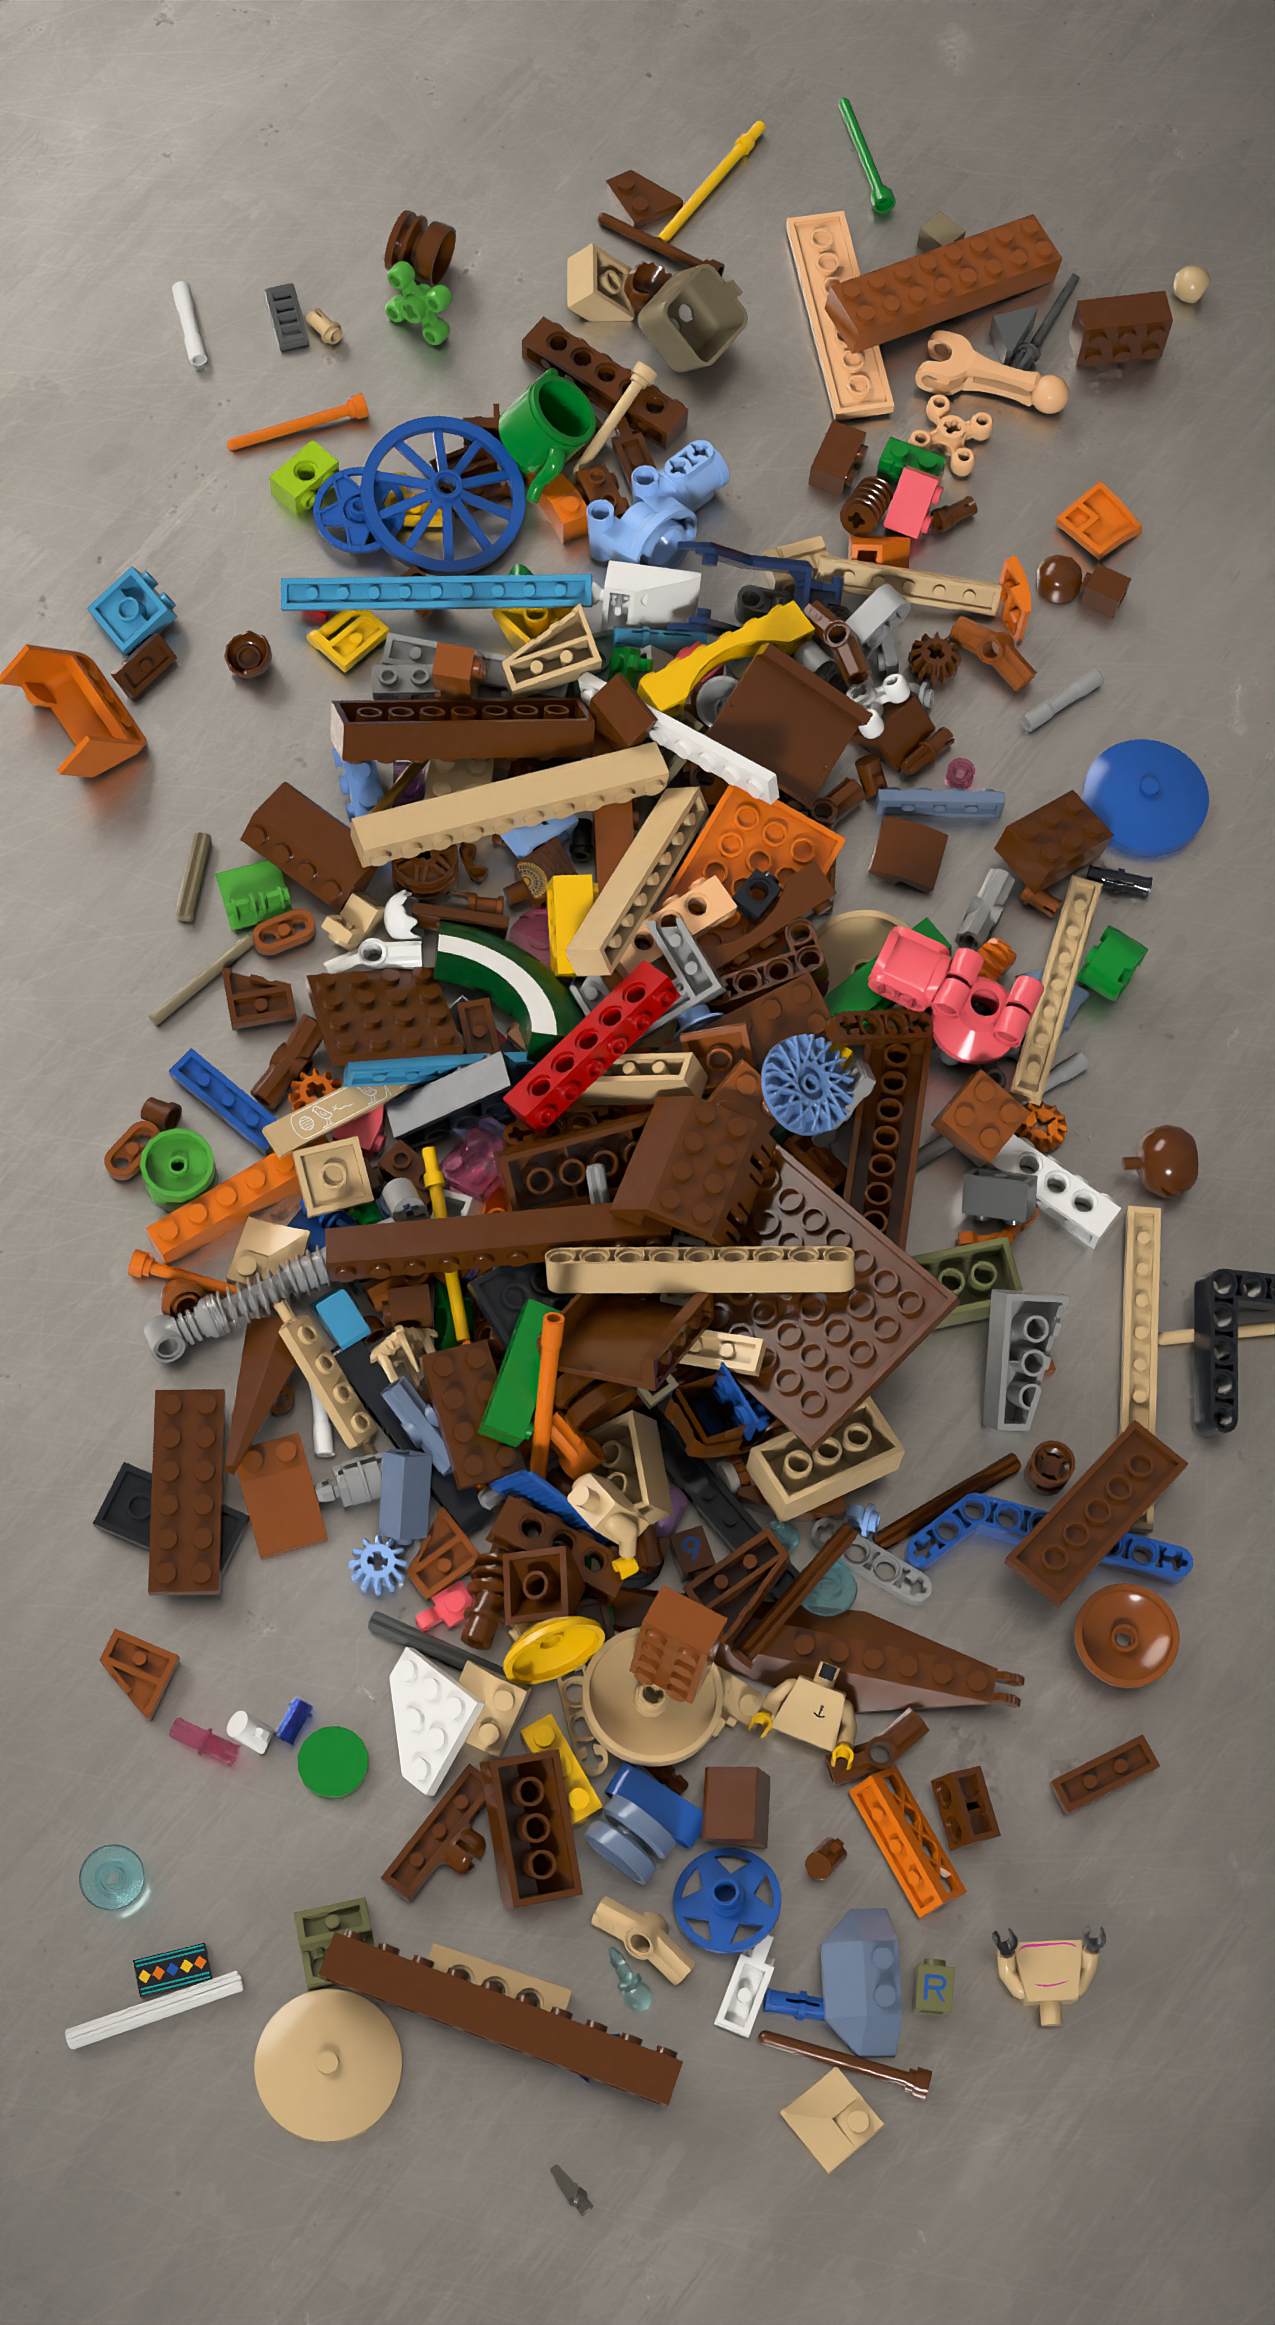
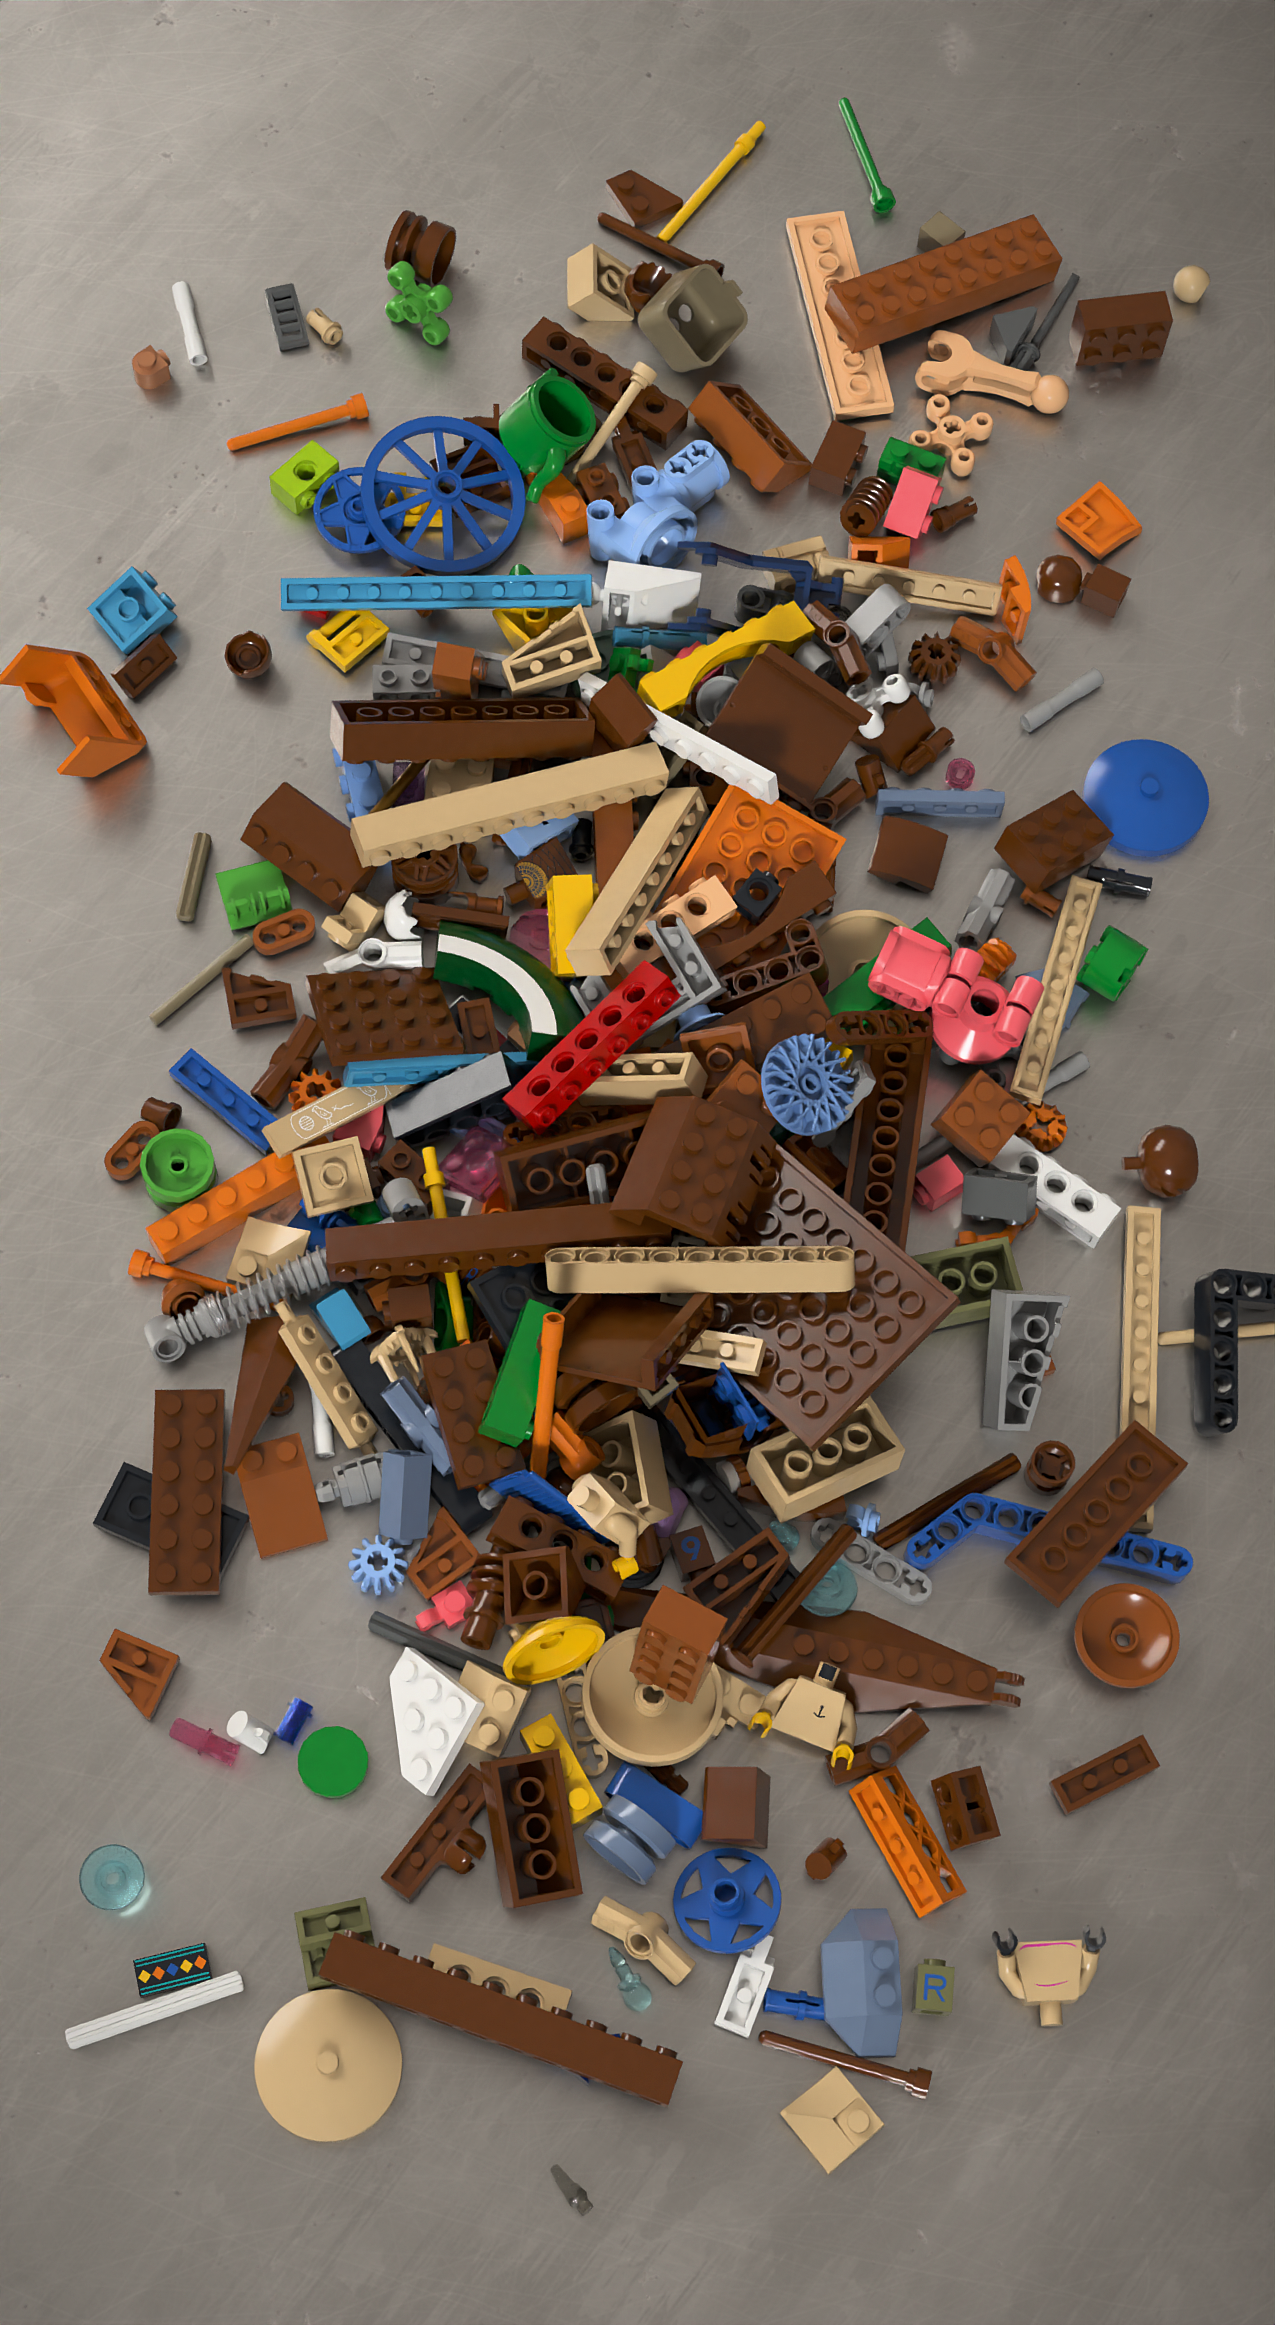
(151, 368): none -> nougat plate
(749, 436): none -> dark orange slope
(938, 1183): none -> coral brick

